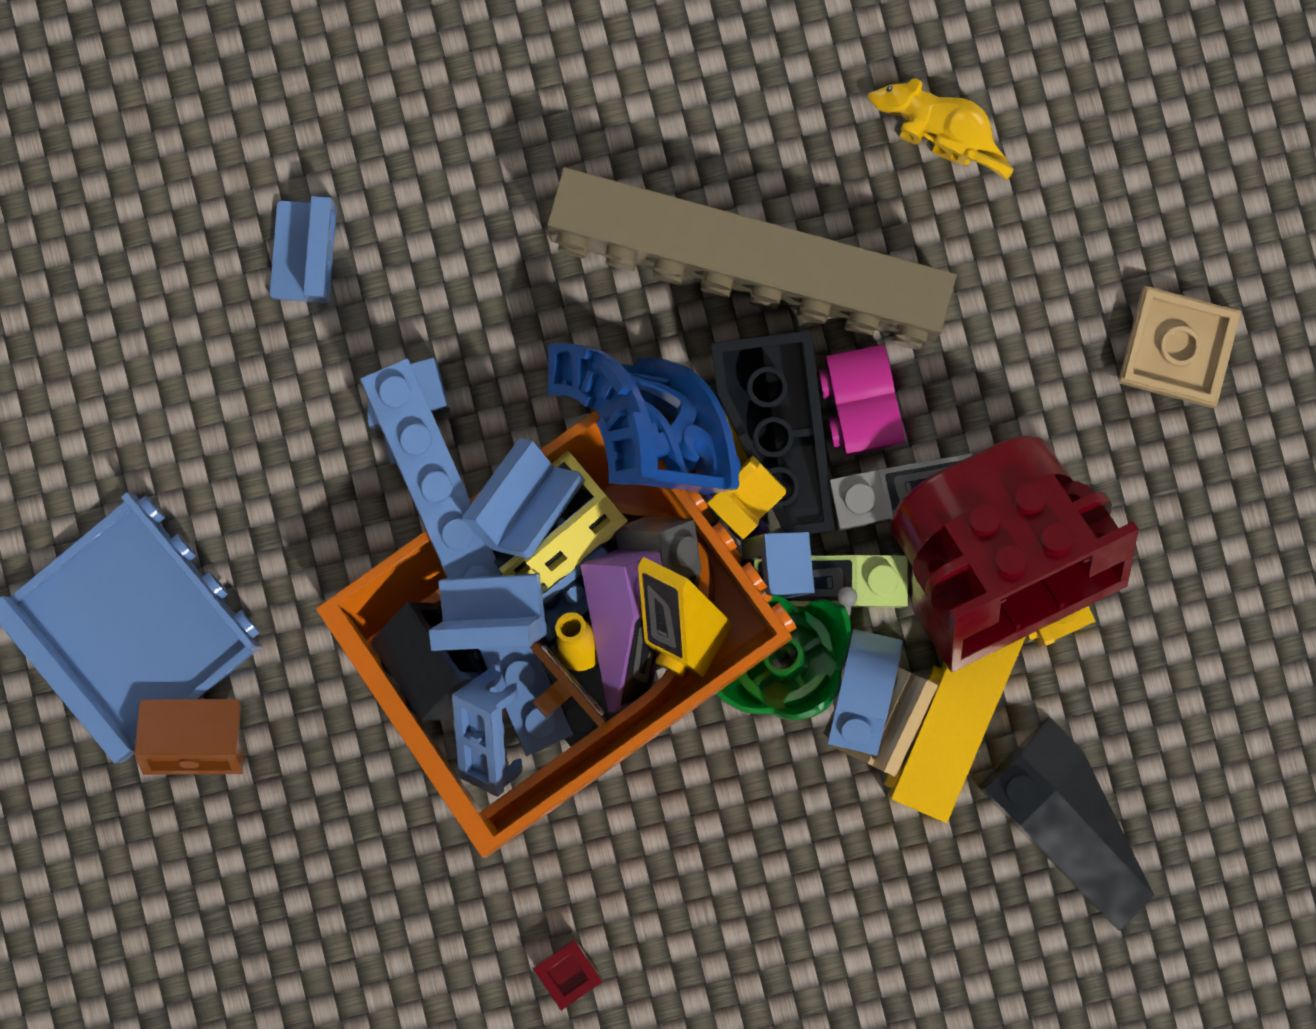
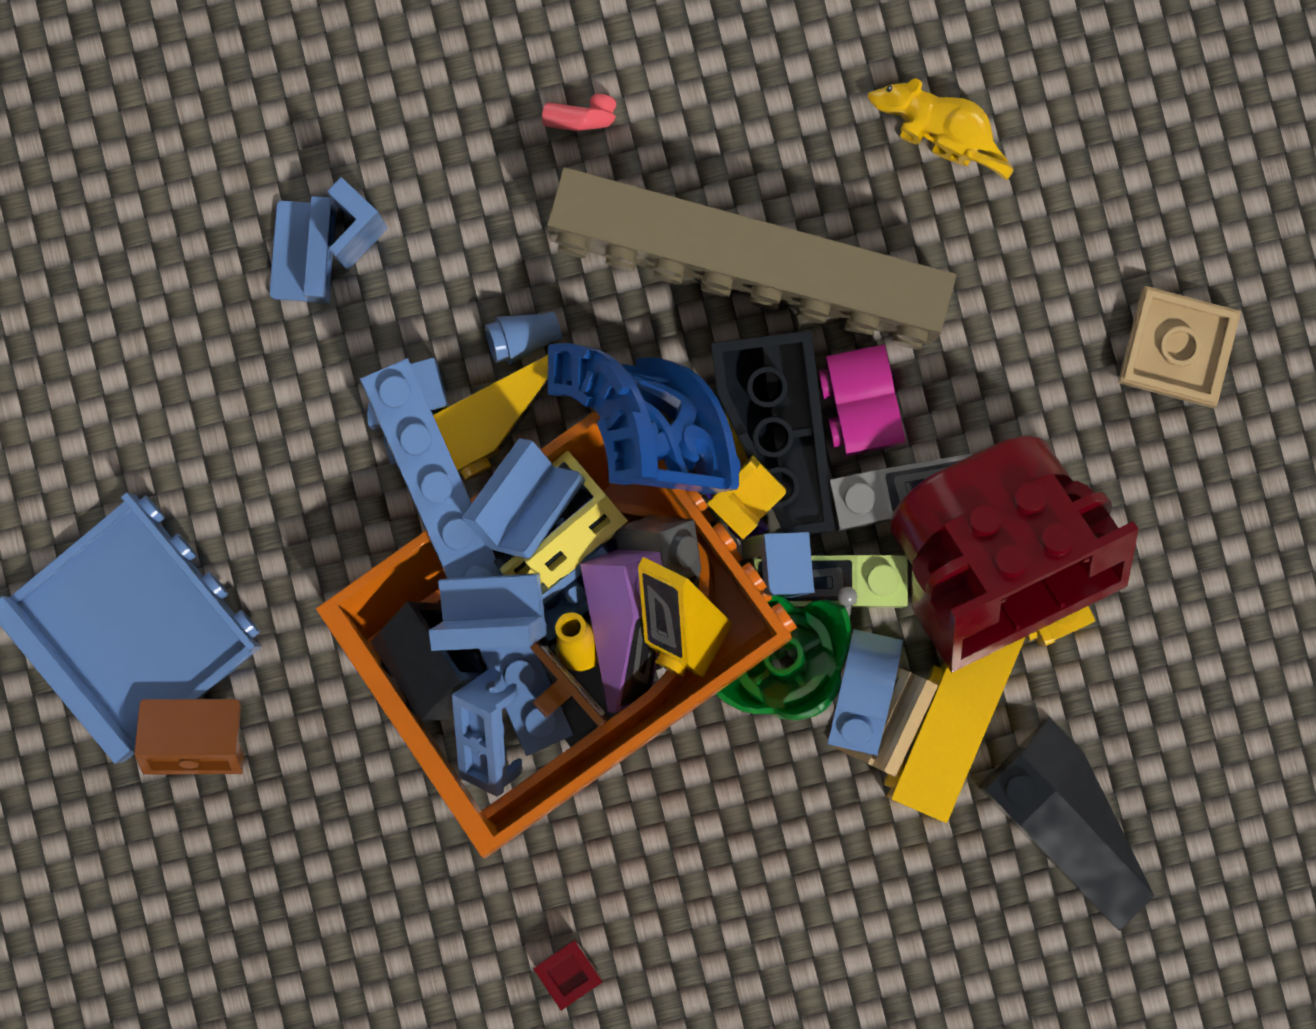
(364, 230): none -> medium blue panel
(486, 420): none -> yellow slope
(521, 335): none -> medium blue cone
(577, 118): none -> coral arm

